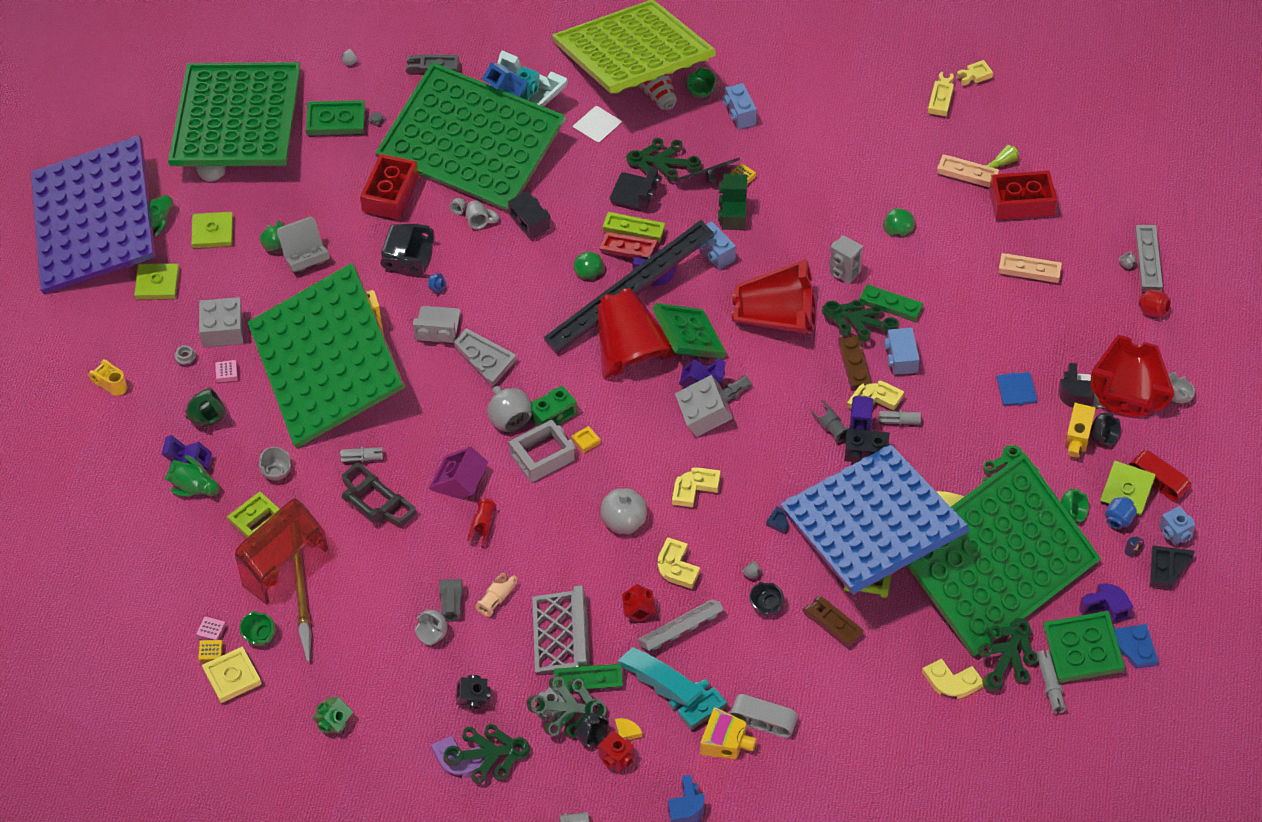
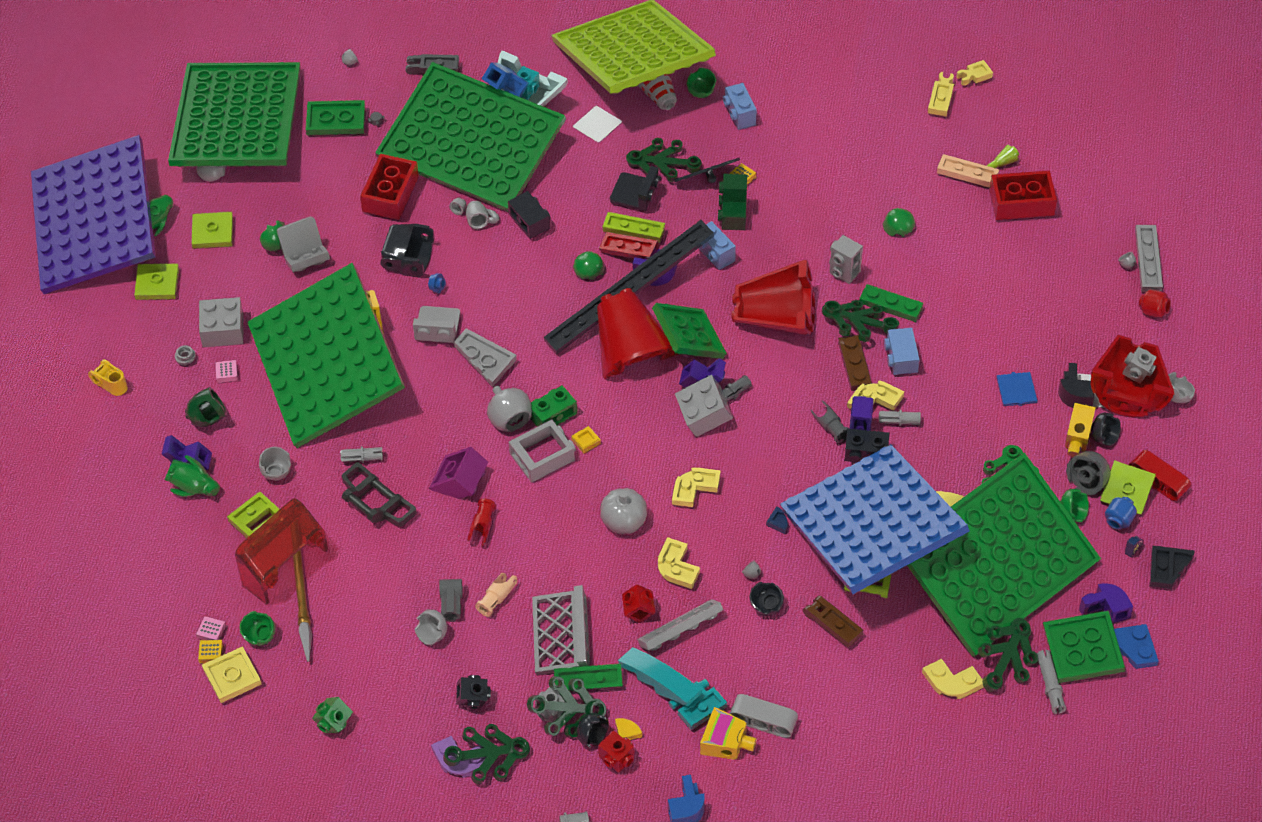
(1030, 268): light nougat plate -> none
(1088, 472): none -> dark grey cylinder
(1139, 365): none -> light grey brick
(1177, 526): medium blue brick -> none

